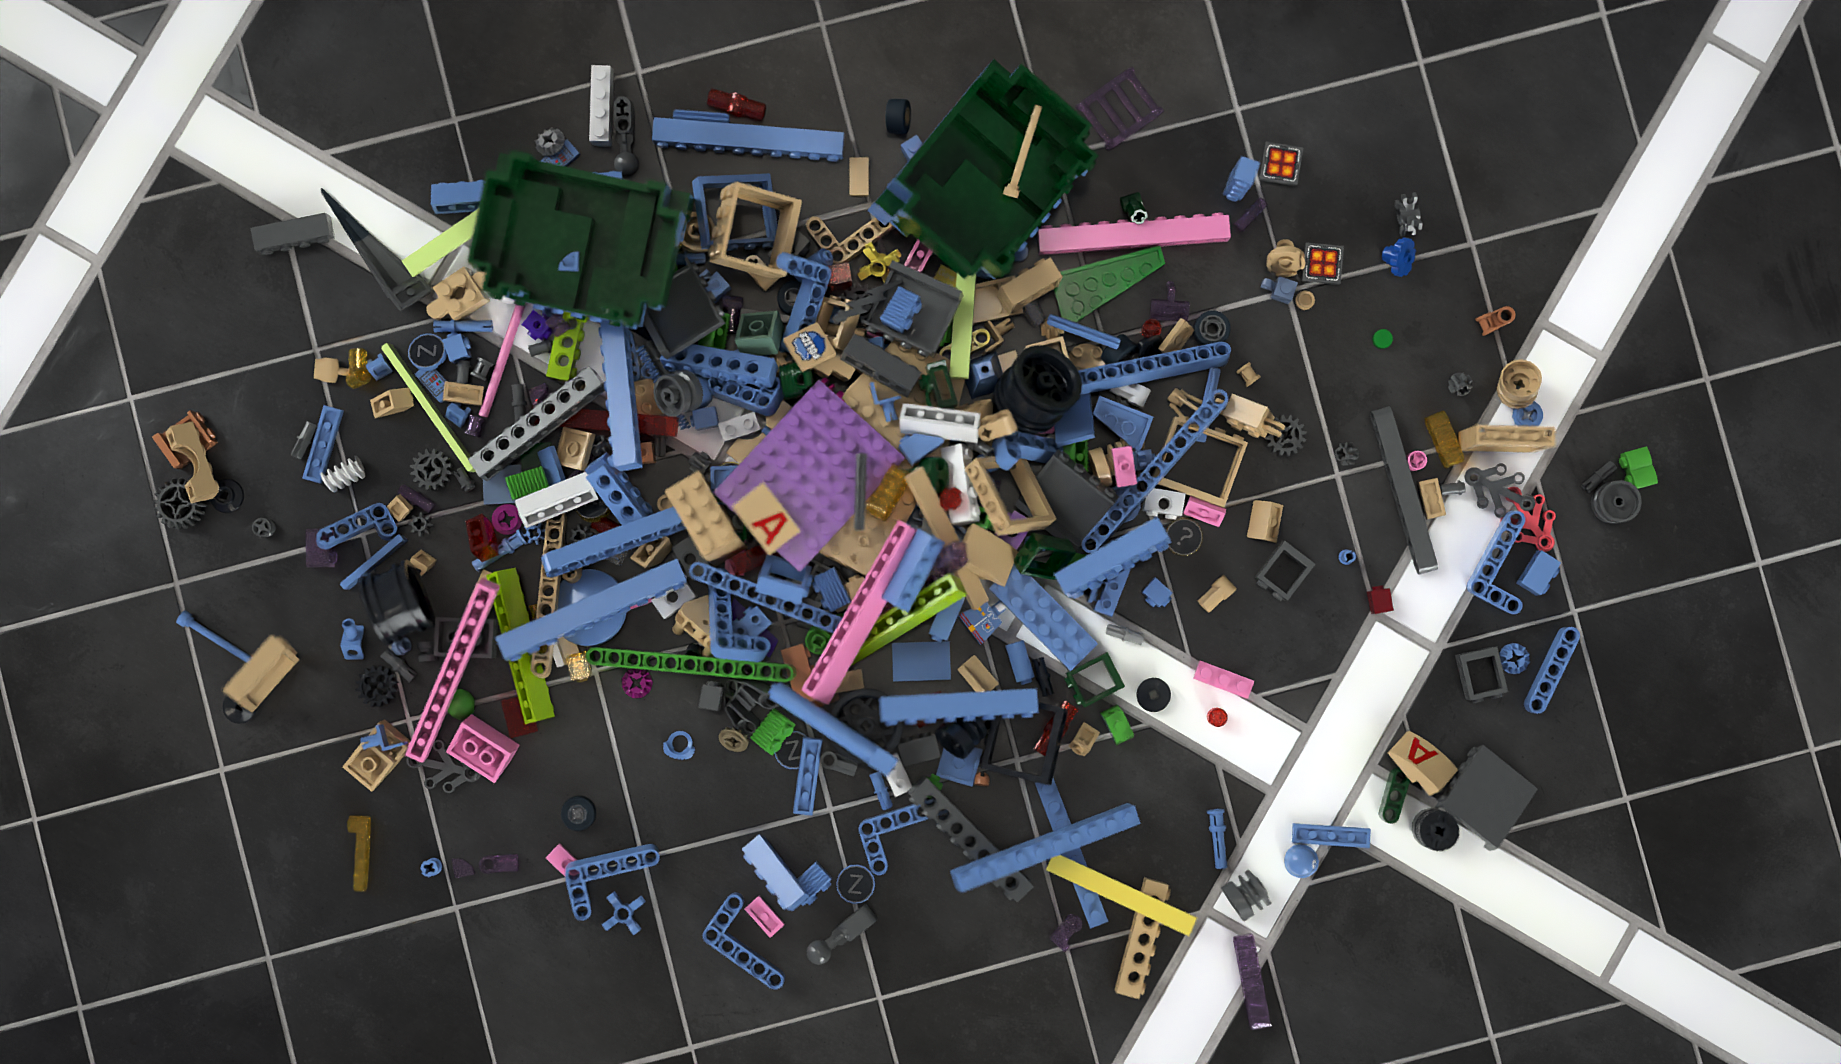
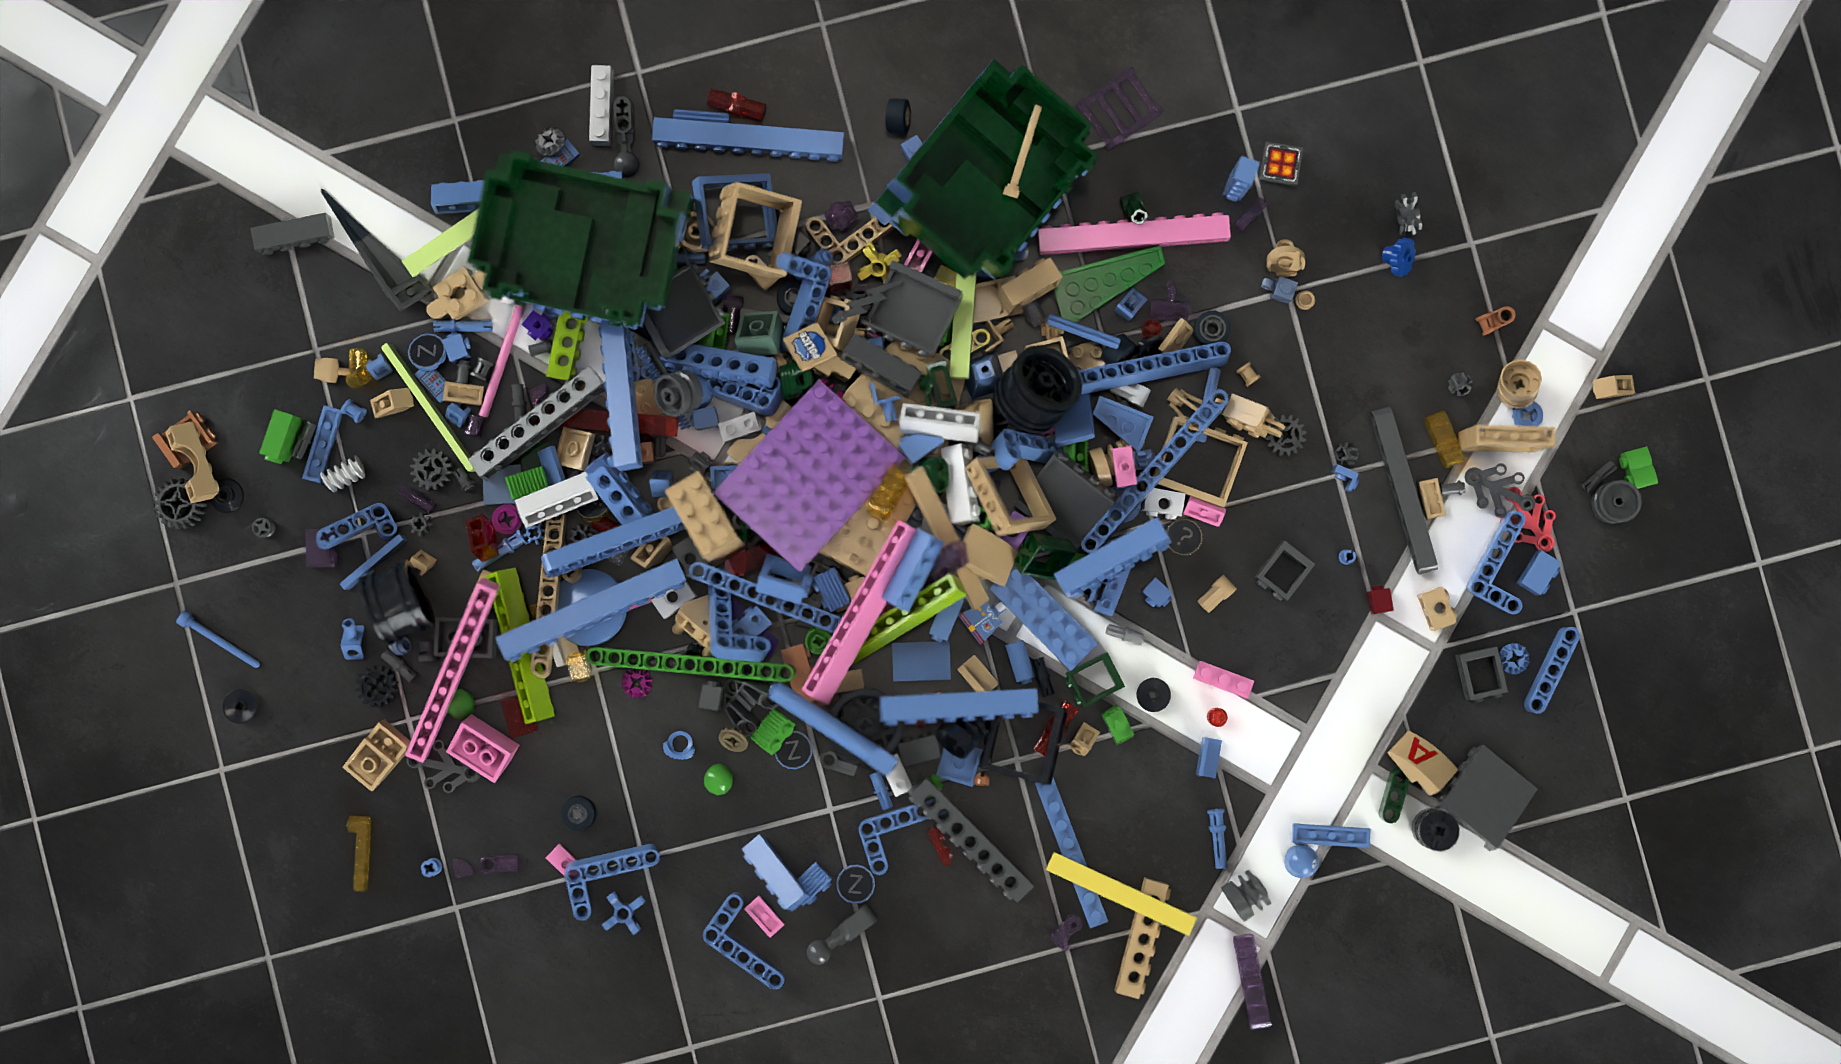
(262, 673): tan window -> none
(281, 437): none -> bright green brick
(353, 411): none -> medium blue bush
(379, 739): medium blue bracket -> none
(399, 507): tan tile -> none
(558, 324): clear purple wheel -> none
(570, 262): medium blue tile -> none
(660, 482): none -> medium blue slope
(718, 779): none -> bright green hair
(766, 518): tan slope -> none
(807, 776): medium blue tile -> none
(840, 215): none -> clear purple brick
(859, 176): tan tile -> none
(860, 491): dark grey axle -> none
(901, 310): medium blue brick -> none
(943, 852): none -> clear red plate
(950, 498): clear red gear -> none
(997, 425): tan piece -> none
(1045, 847): medium blue brick -> none
(1130, 304): none -> medium blue slope
(1208, 757): none -> medium blue panel
(1265, 521): tan panel -> none
(1323, 263): tile -> none
(1344, 473): none -> medium blue bracket
(1382, 339): green tile -> none
(1417, 458): bright pink wheel -> none
(1429, 600): none -> tan brick
(1613, 386): none -> tan slope

